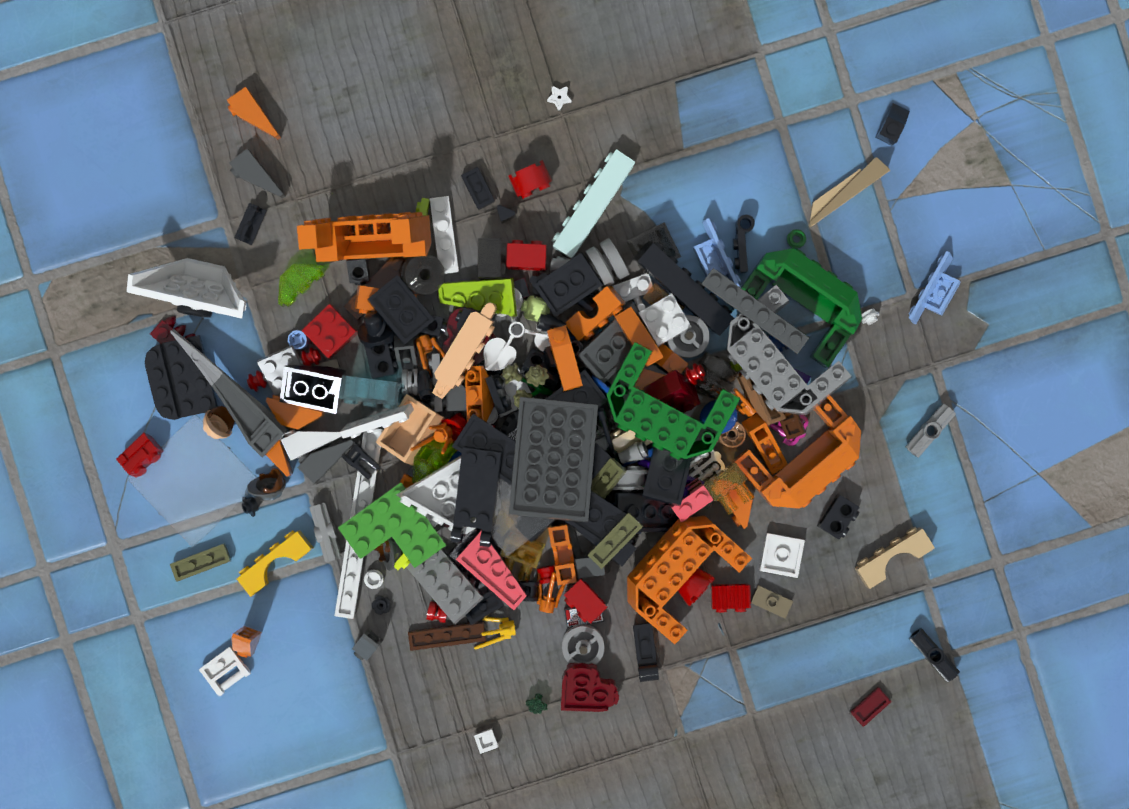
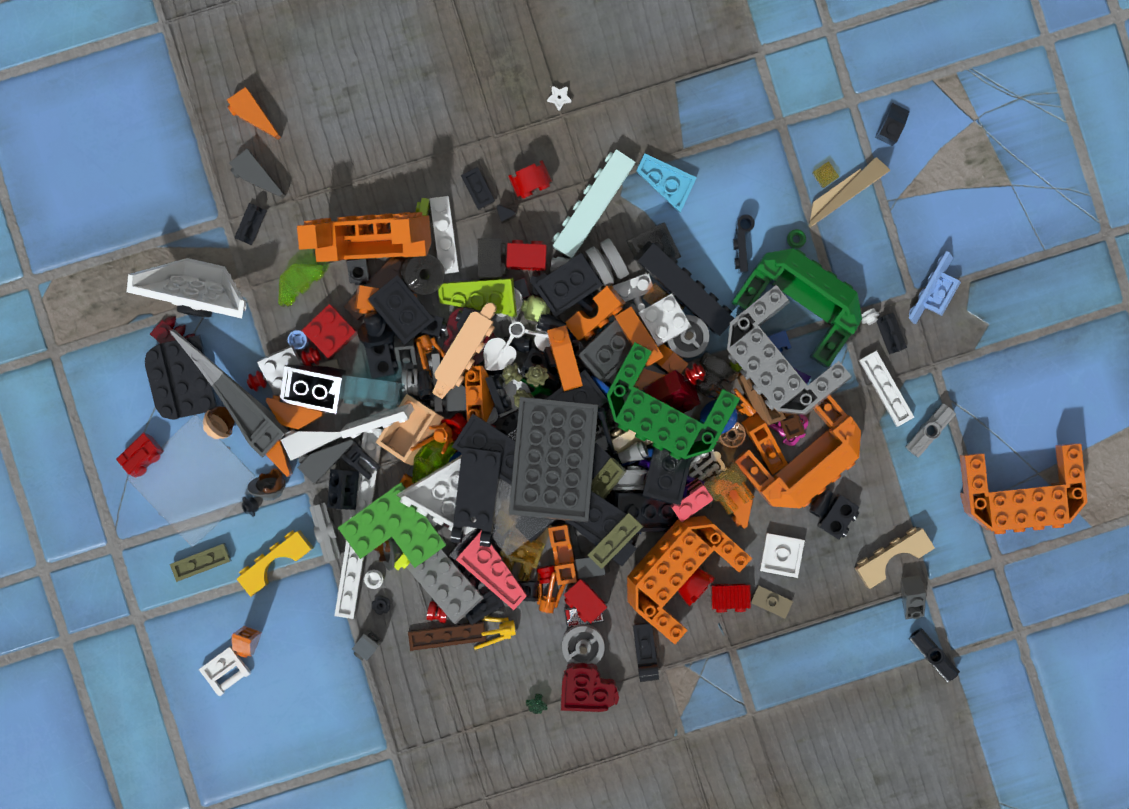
(343, 489): none -> black brick
(486, 740): white plate -> none
(521, 344): none -> black cone
(667, 180): none -> medium azure wing
(712, 254): light blue bracket -> none
(755, 310): dark grey arch -> none
(821, 503): none -> black cone
(825, 174): none -> clear yellow plate
(870, 706): dark red tile -> none
(886, 388): none -> white plate
(891, 333): none -> black hinge
(913, 597): none -> dark grey slope
(1028, 506): none -> orange wedge

